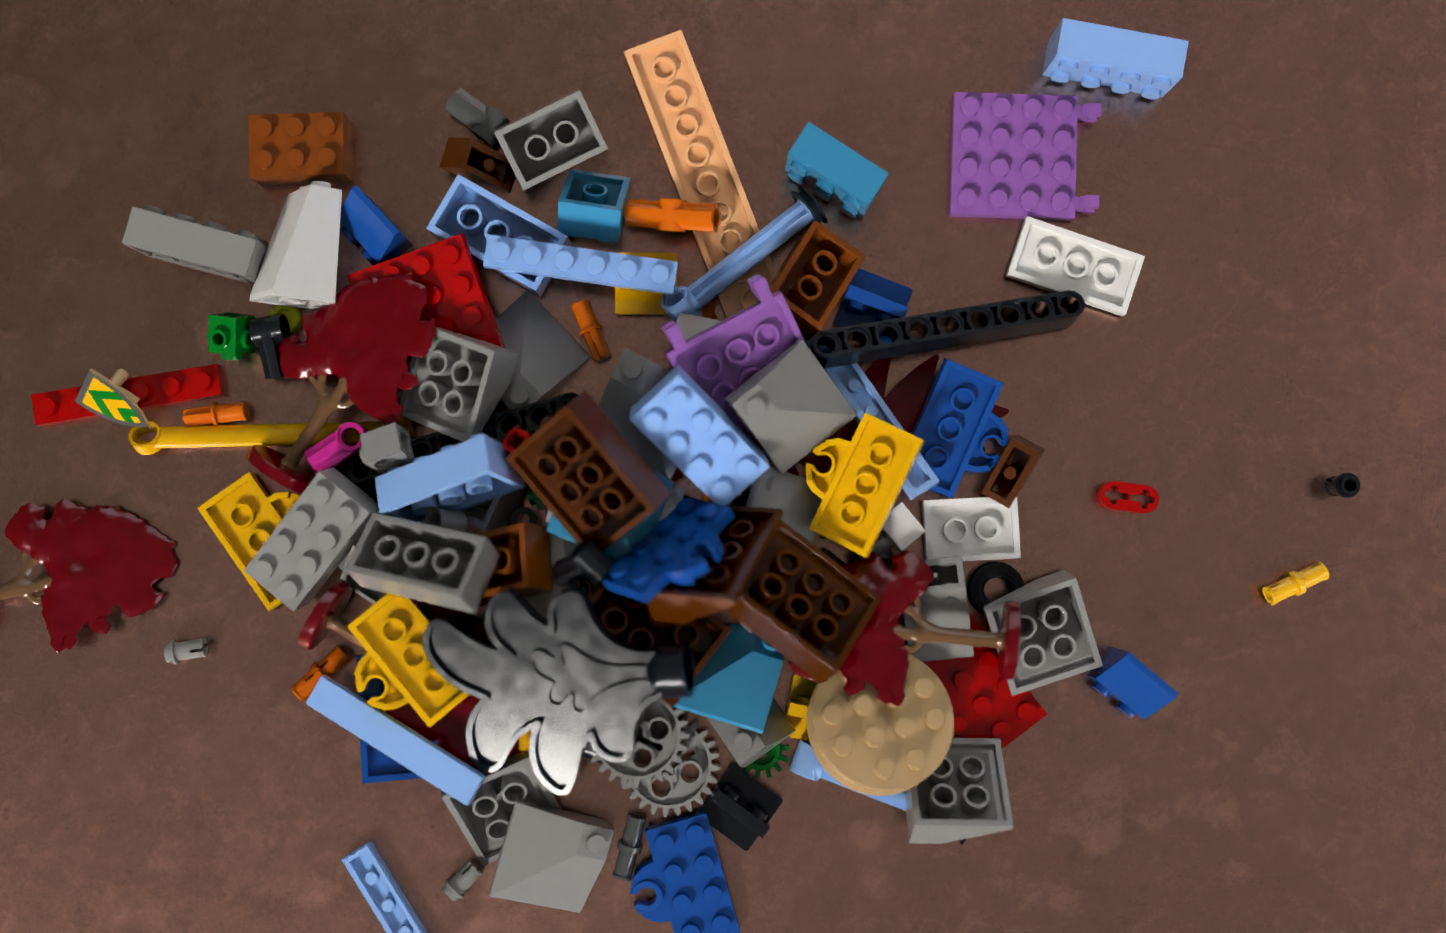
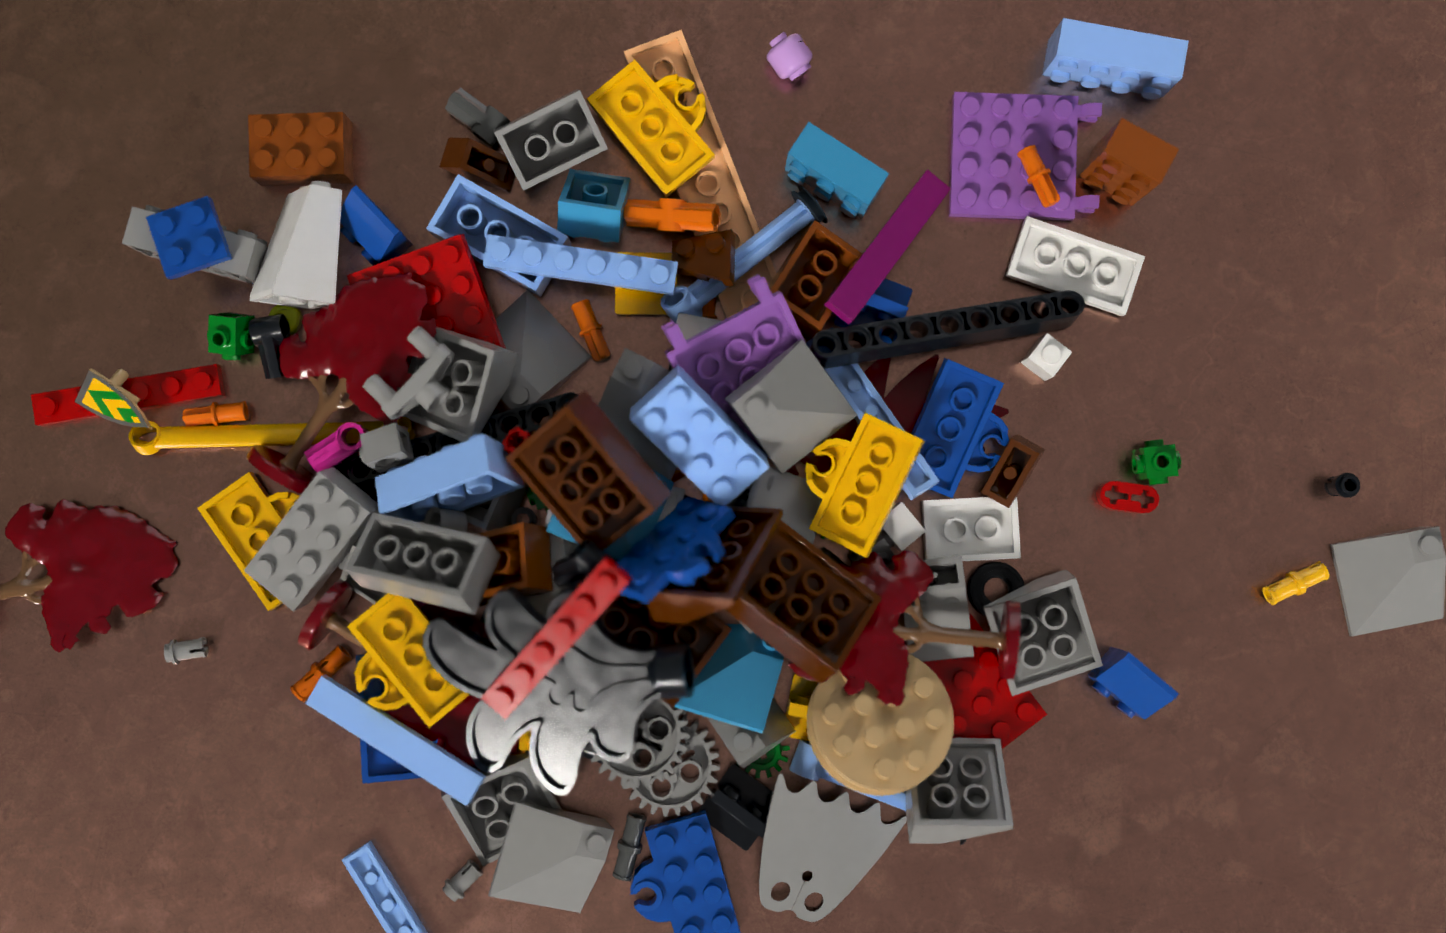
(189, 238): none -> blue plate
(423, 386): none -> light grey connector
(556, 637): none -> plate
(655, 124): none -> yellow plate
(707, 256): none -> reddish brown wing
(789, 56): none -> lavender head
(822, 839): none -> light grey piece
(887, 247): none -> magenta tile
(1039, 176): none -> orange axle
(1046, 357): none -> white brick
(1128, 163): none -> dark orange brick
(1145, 462): none -> green brick
(1391, 579): none -> light grey slope

